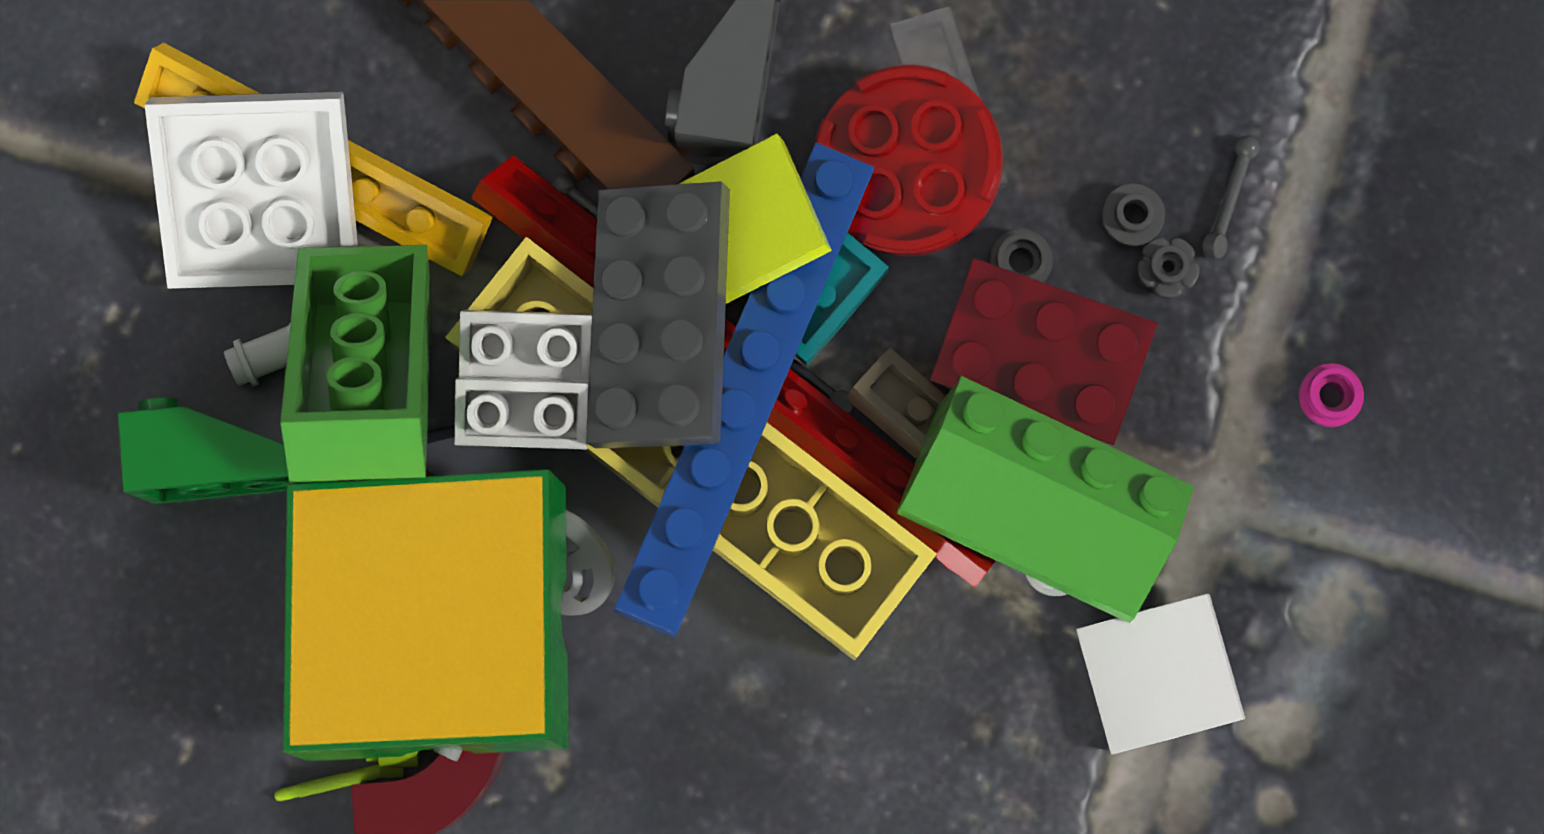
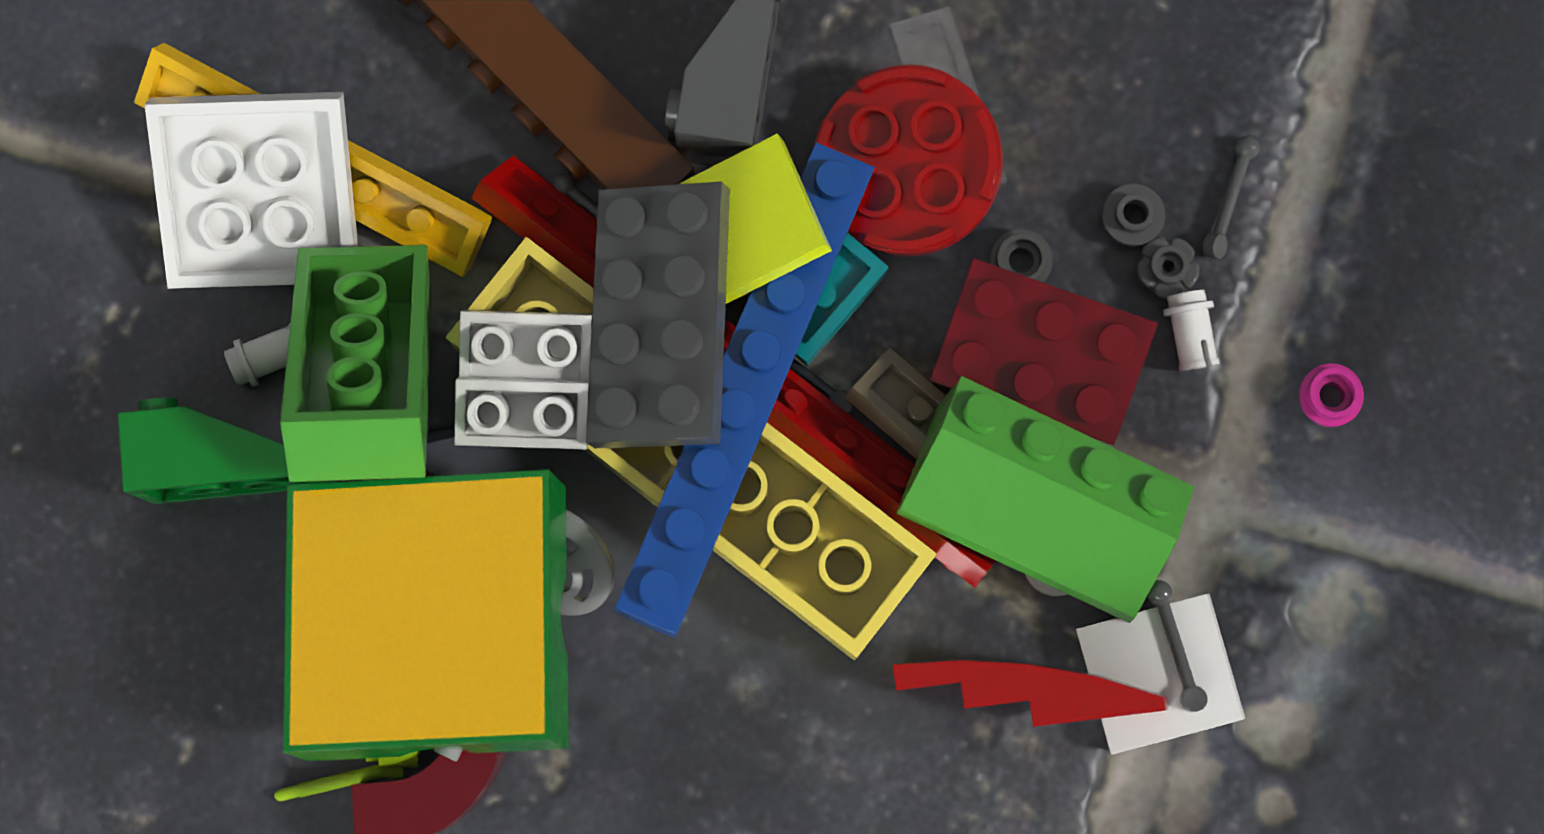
(1053, 692): none -> red slope
(1192, 330): none -> white pin
(1192, 697): none -> dark grey hinge

